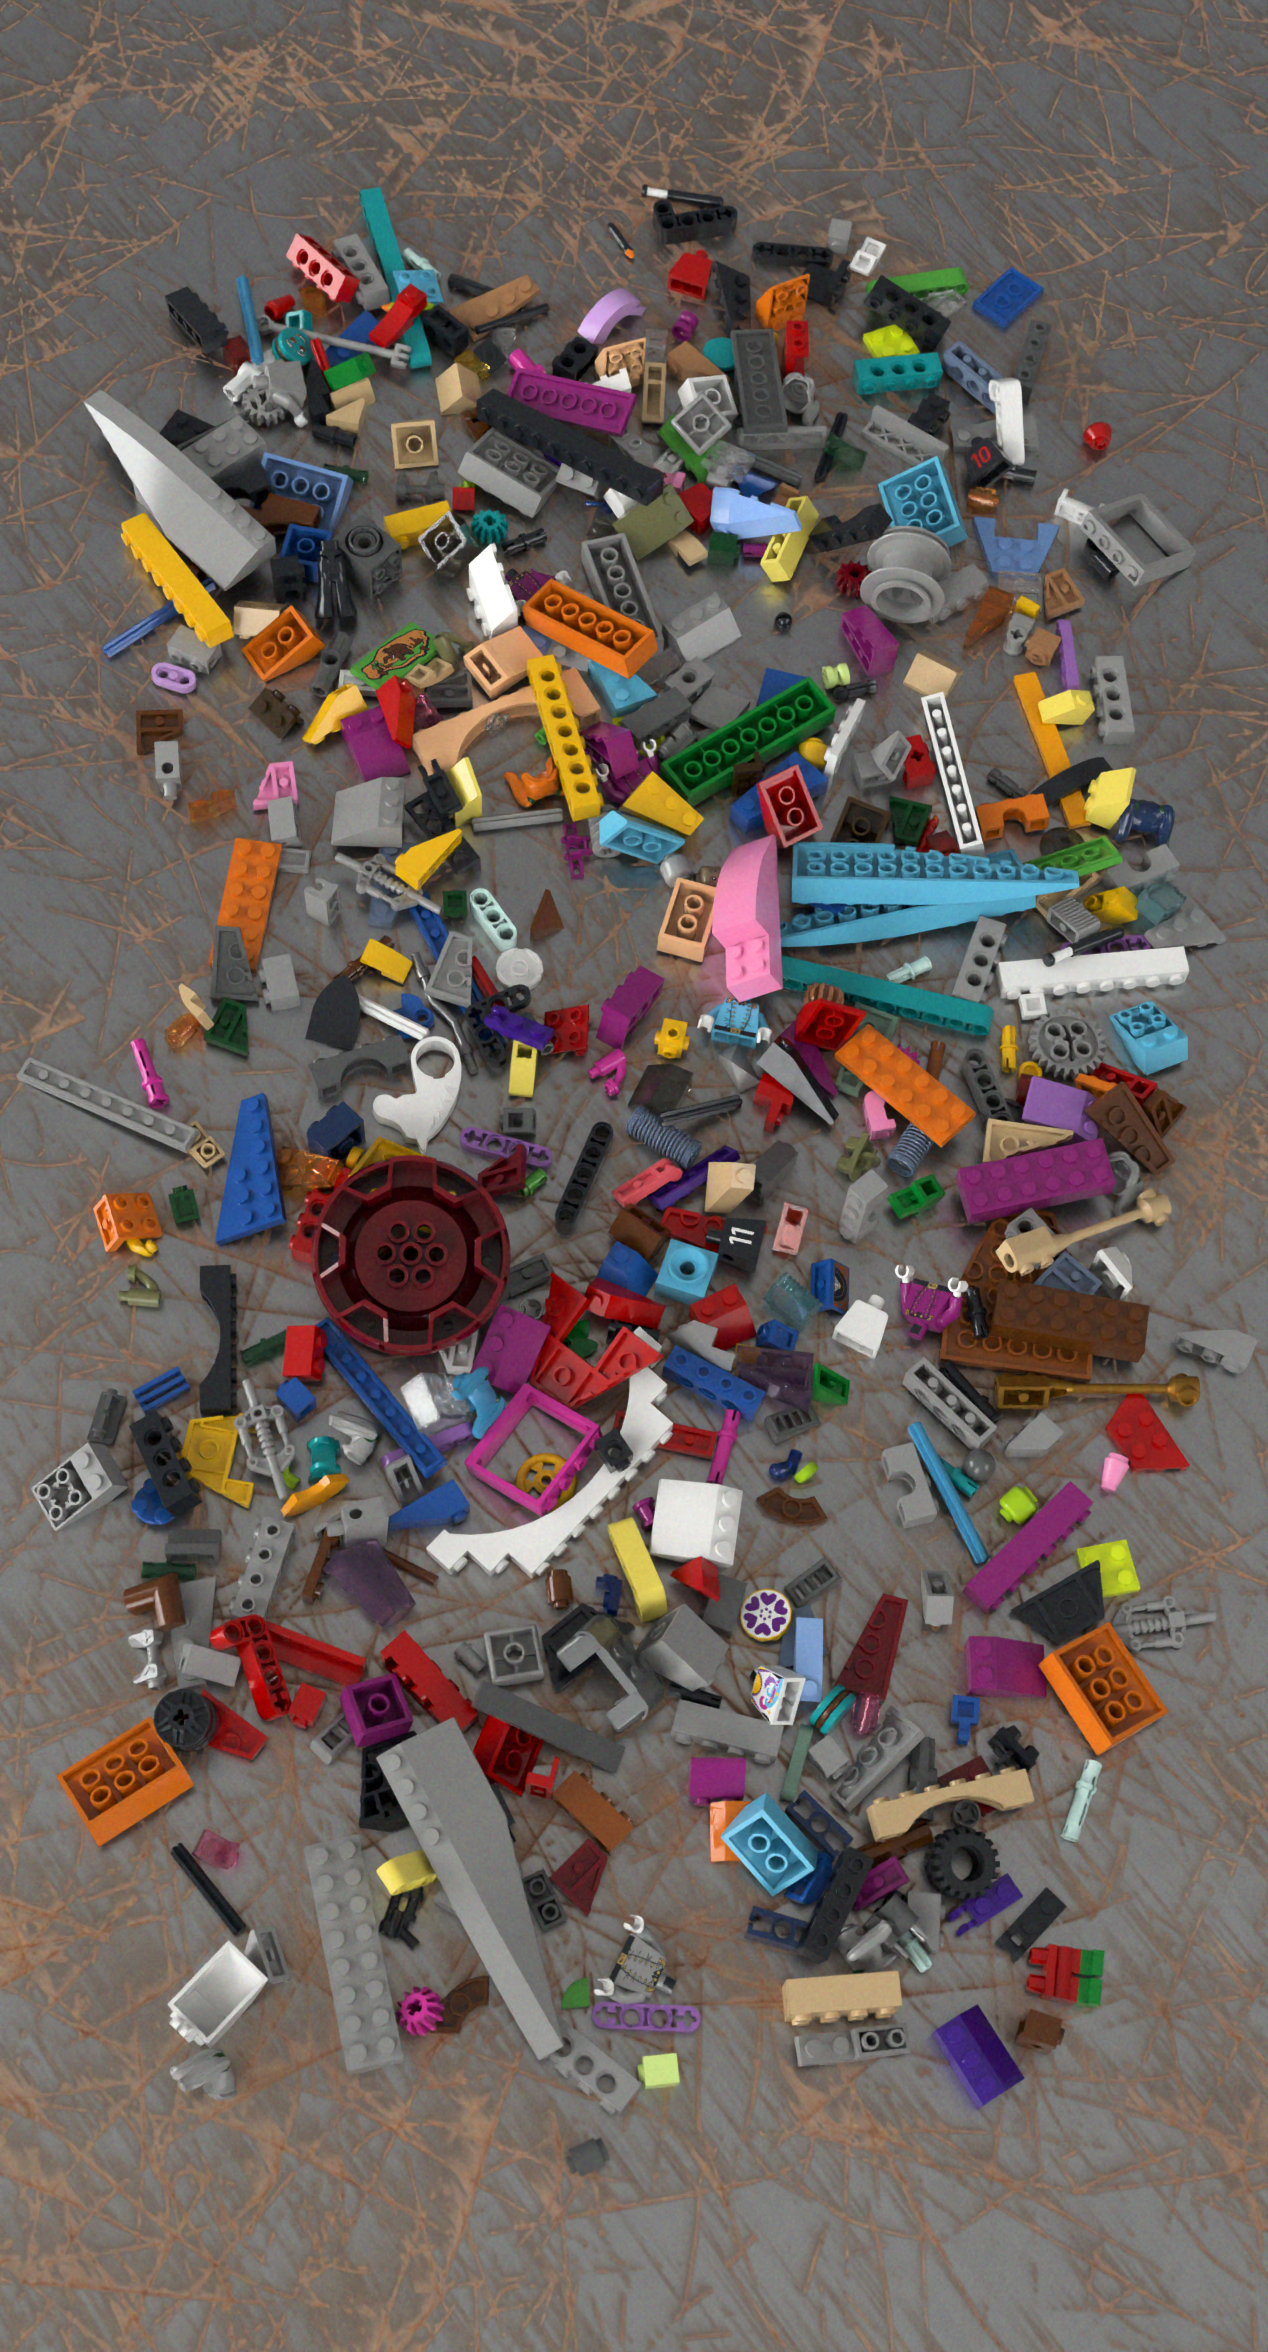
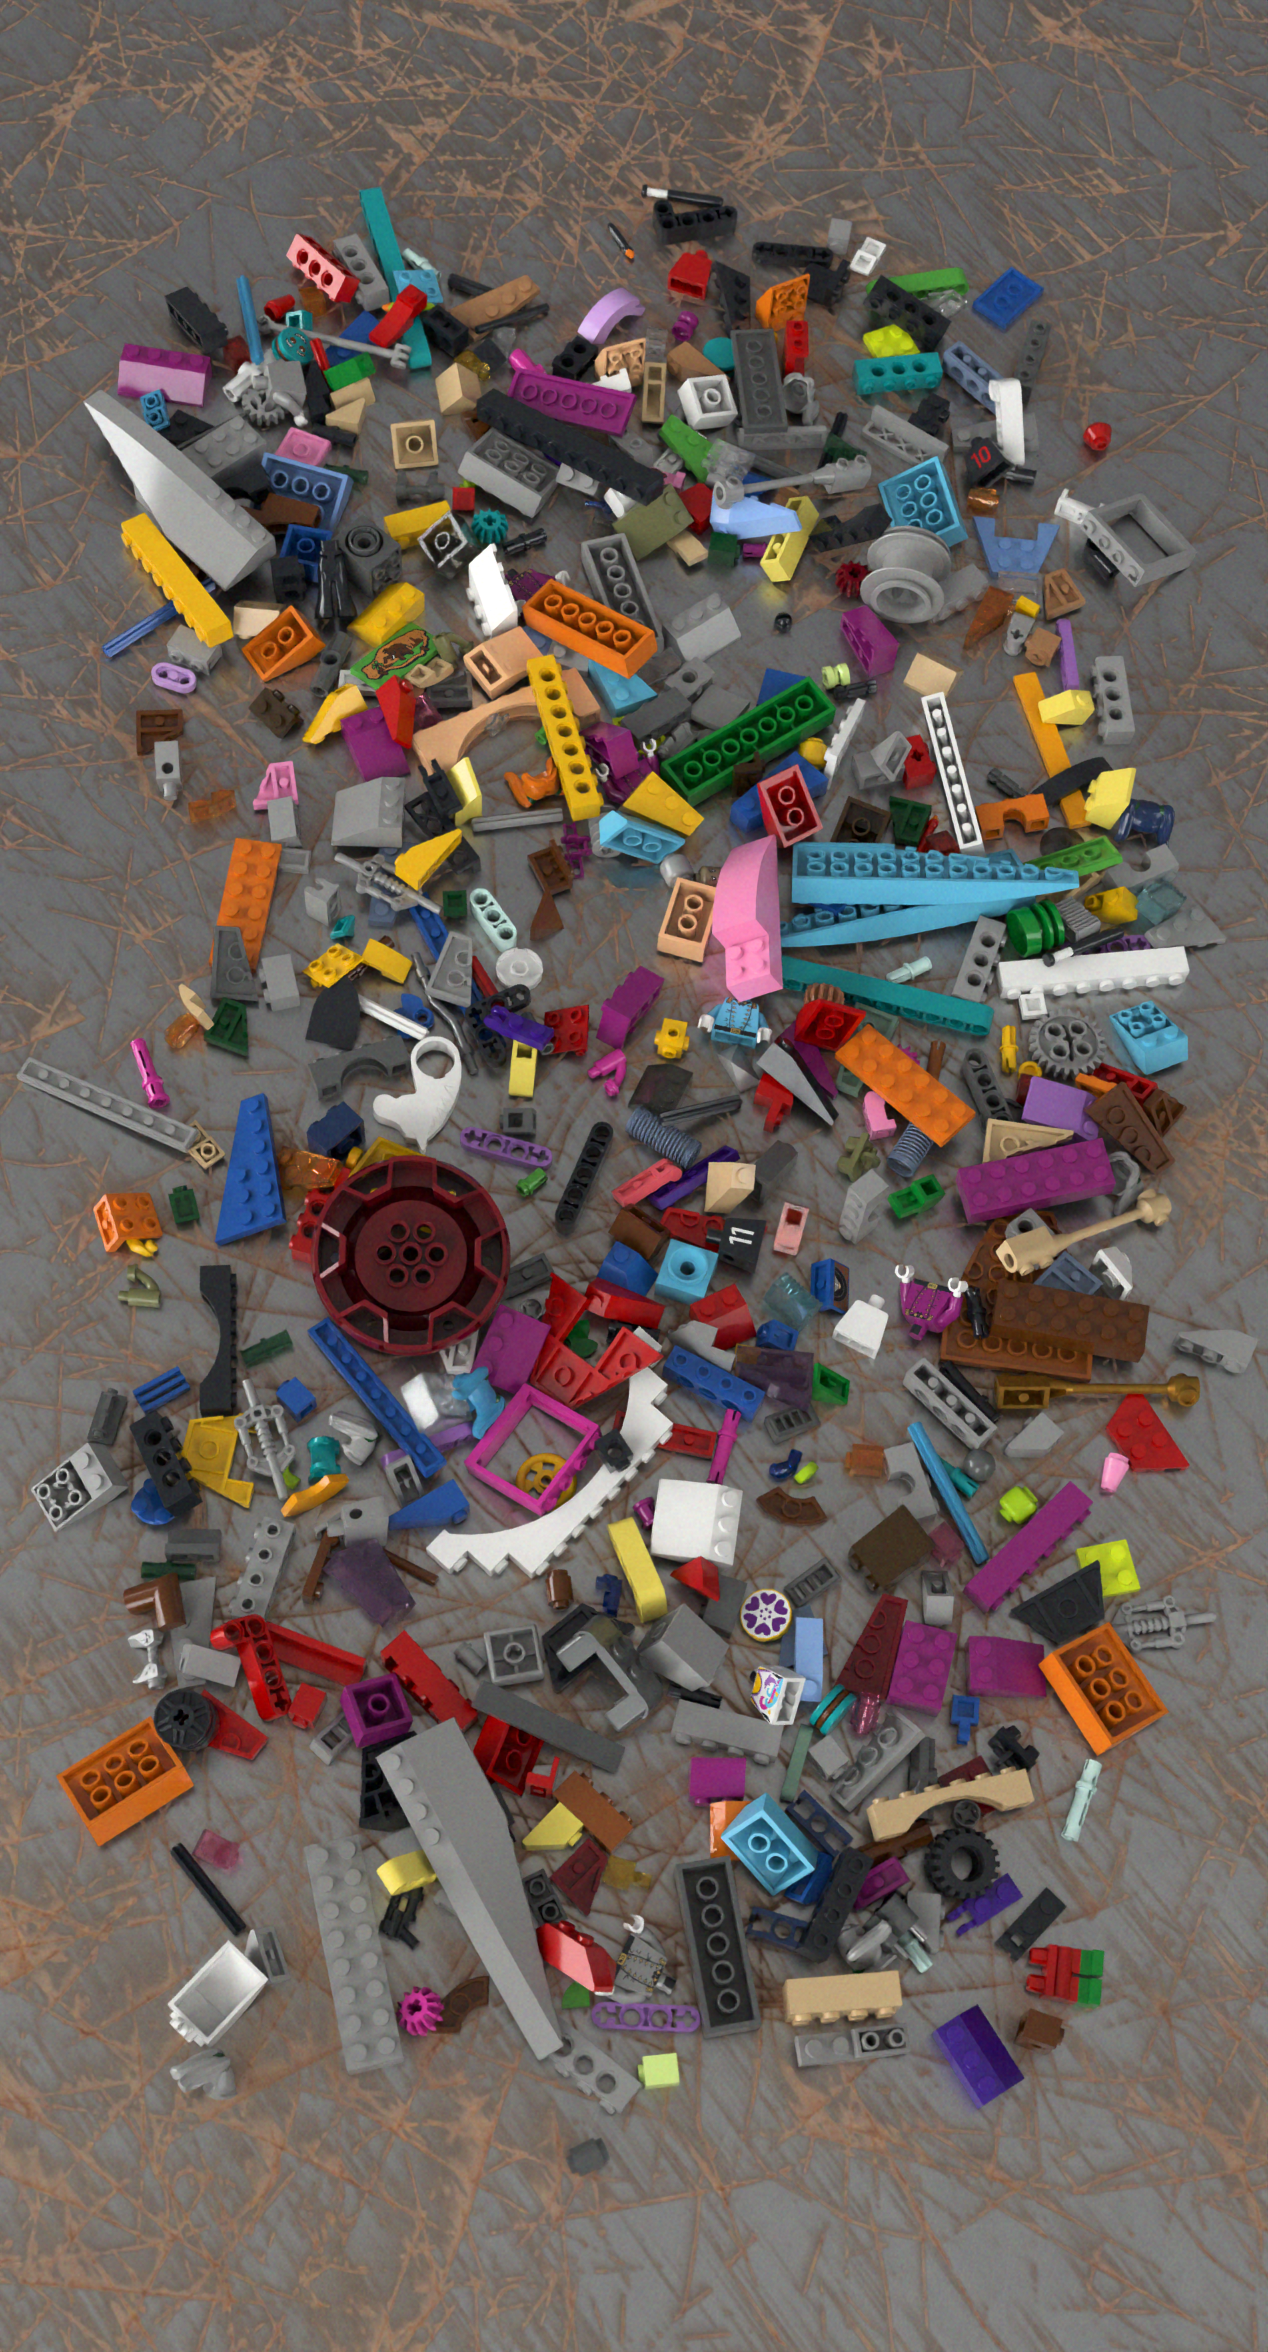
(155, 410): none -> dark azure slope
(178, 375): none -> slope
(303, 447): none -> bright pink tile
(304, 1353): red brick -> none
(332, 966): none -> yellow hinge
(343, 927): none -> teal slope
(388, 613): none -> yellow slope
(505, 1174): dark red wing -> none
(551, 868): none -> reddish brown bracket
(554, 1831): none -> light yellow slope
(576, 1955): none -> red wedge
(622, 1873): none -> clear yellow plate
(701, 409): light grey brick -> none
(717, 1947): none -> dark grey brick
(835, 477): none -> light grey bar
(865, 1461): none -> clear orange brick
(891, 1550): none -> dark brown slope
(921, 1668): none -> magenta brick
(948, 1545): none -> clear pink brick
(1035, 928): none -> green wheel

